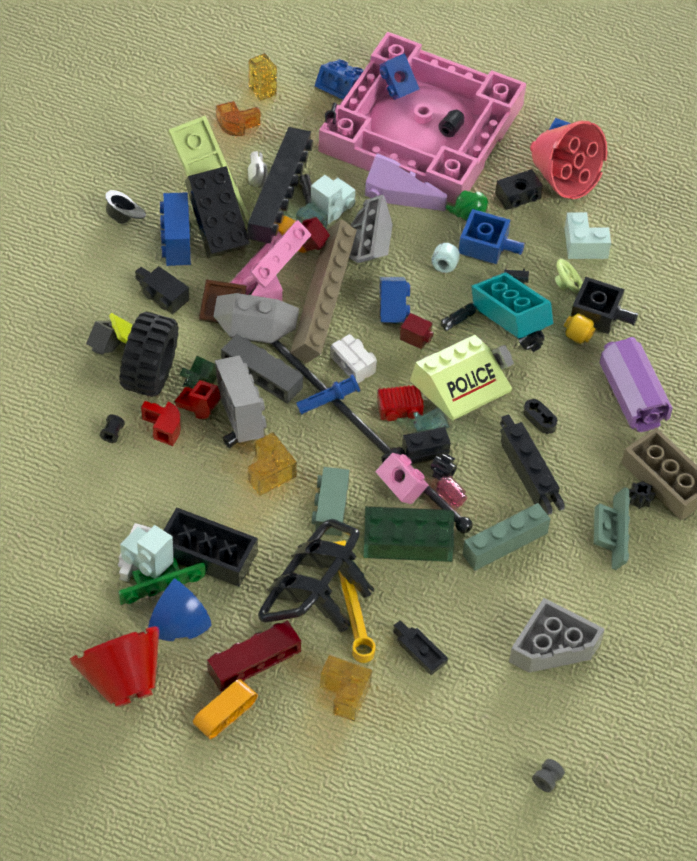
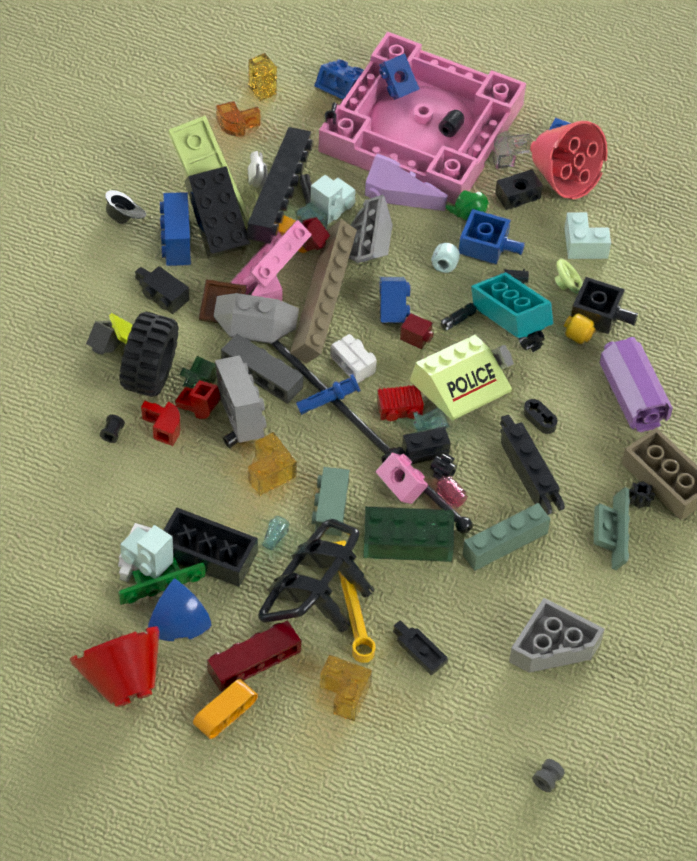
(275, 532): none -> clear light blue cone
(507, 147): none -> clear brick

